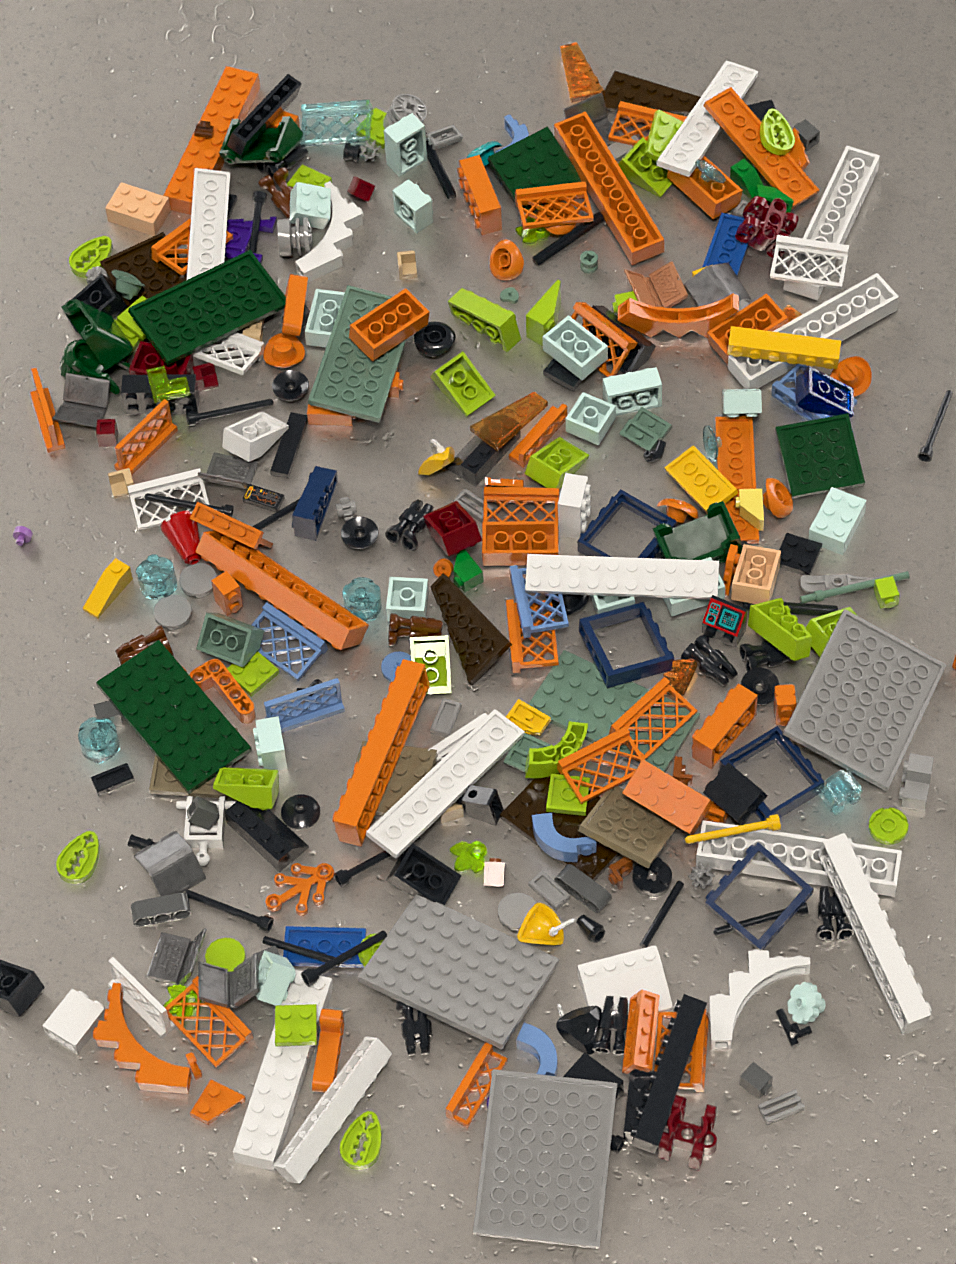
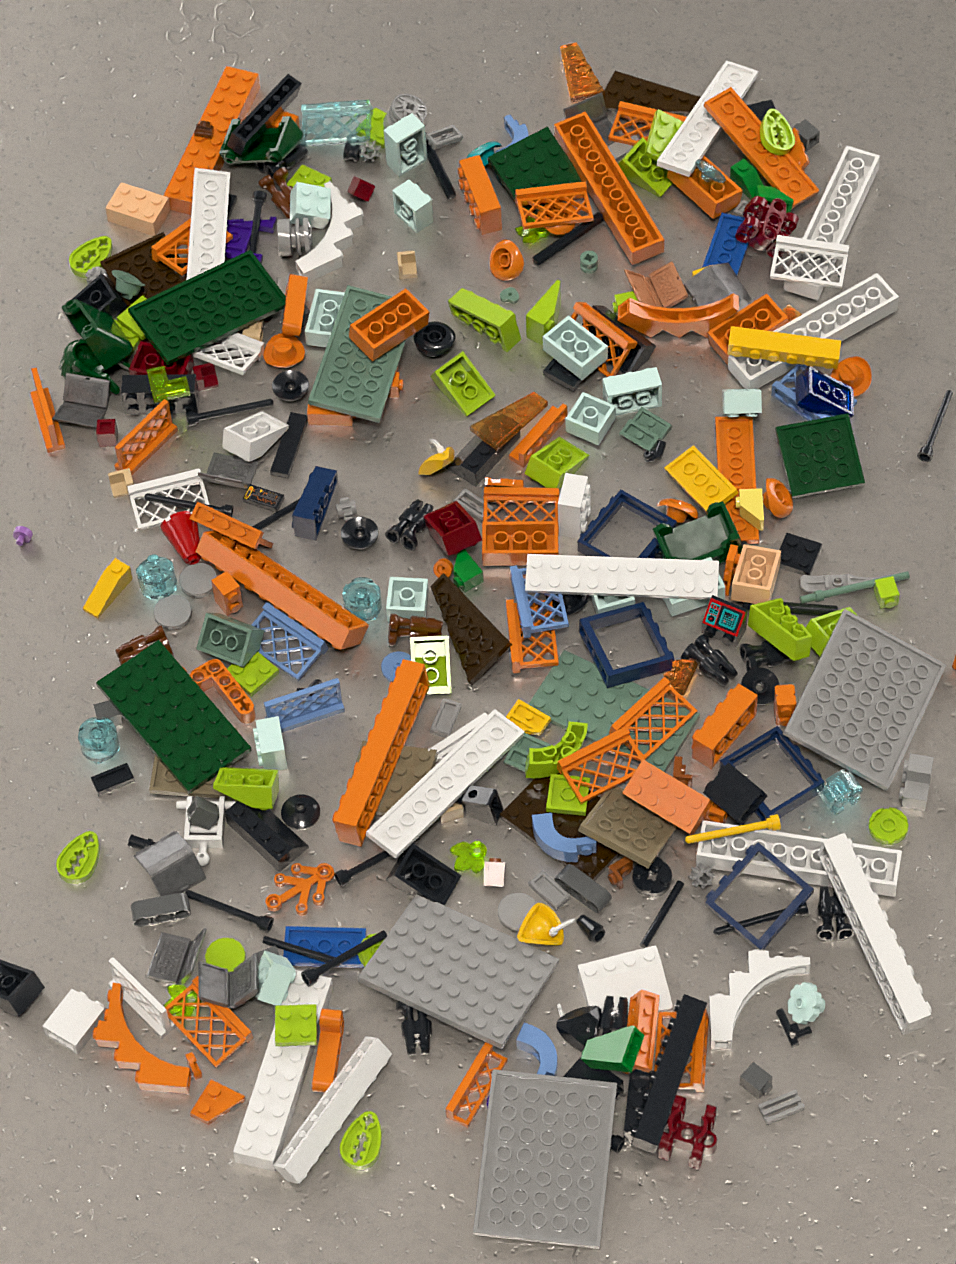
(614, 1050): none -> slope
(711, 443): clear light blue dish -> none
(837, 520): light aqua brick -> none

